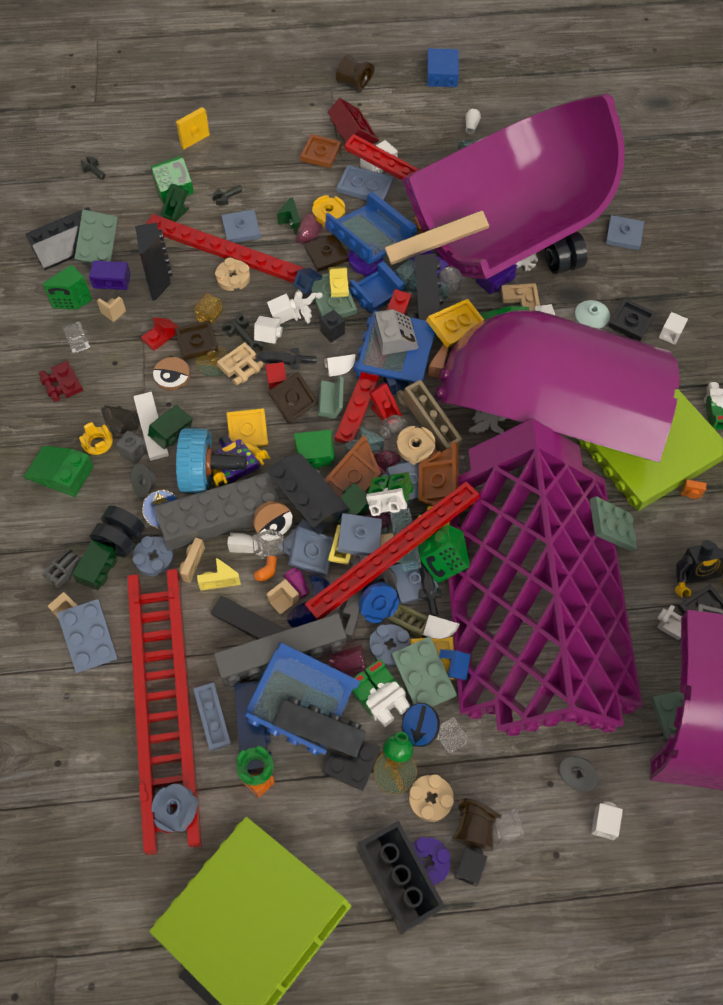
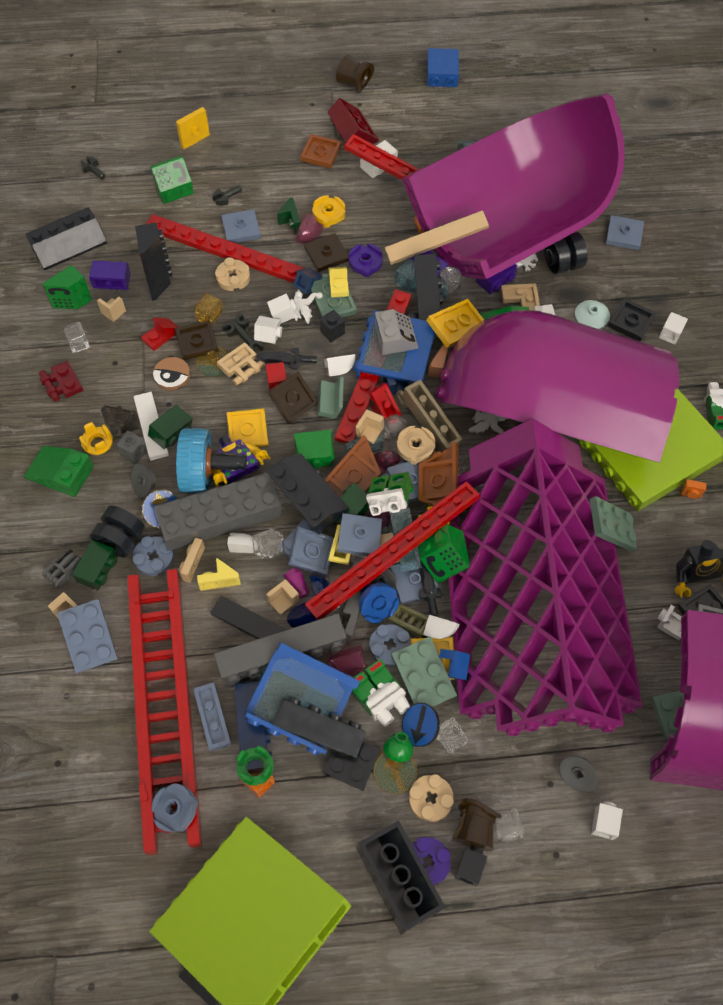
(95, 237): sand green plate -> none
(174, 204): dark green slope -> none
(268, 571): orange arm -> none
(272, 516): medium nougat tile -> none
(360, 182): sand blue plate -> none
(370, 426): none -> tan panel
(371, 228): panel -> none
(377, 288): blue panel -> none
(472, 119): white cone -> none

